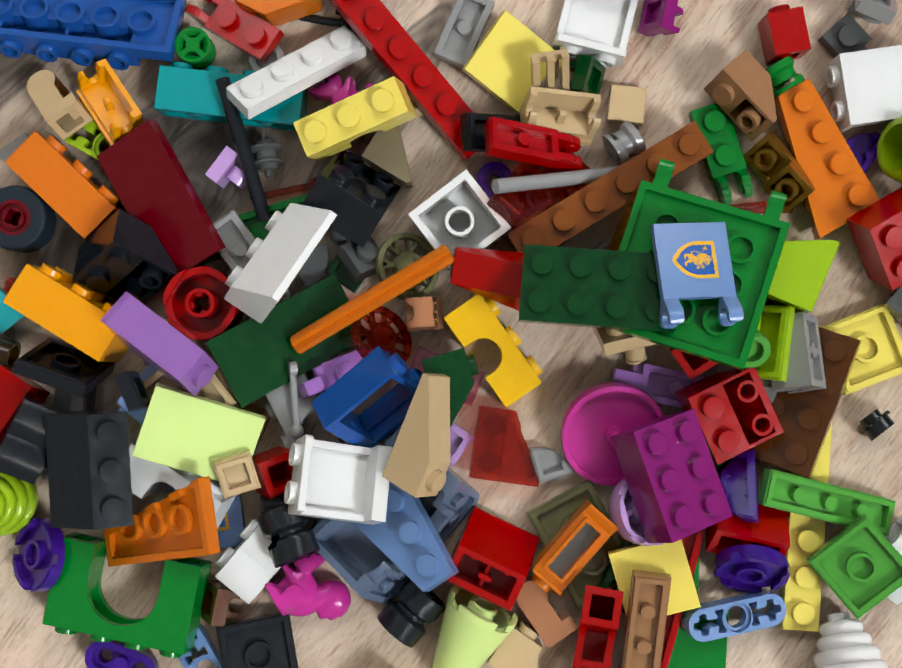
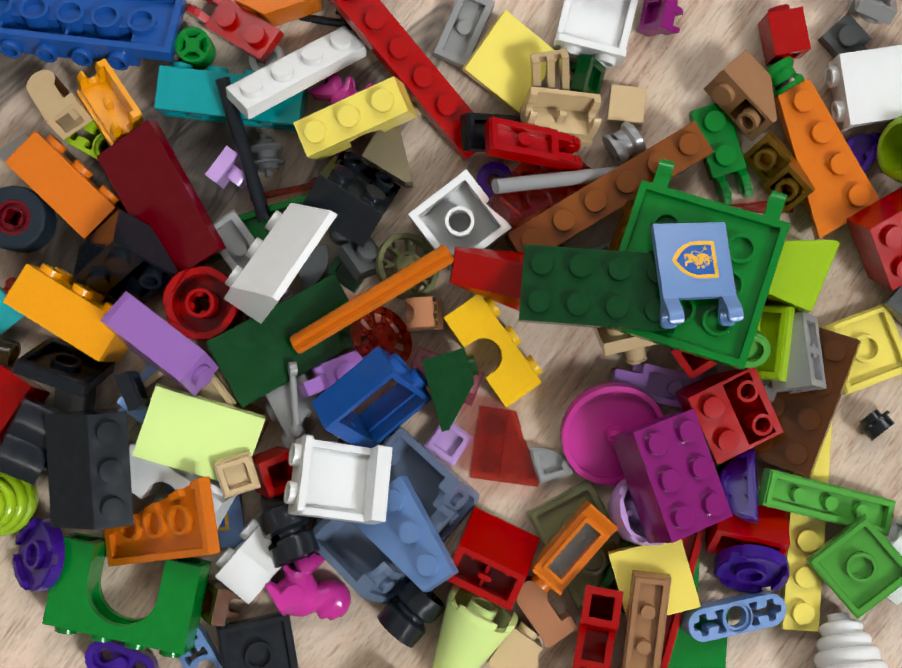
(423, 443): tan slope -> none

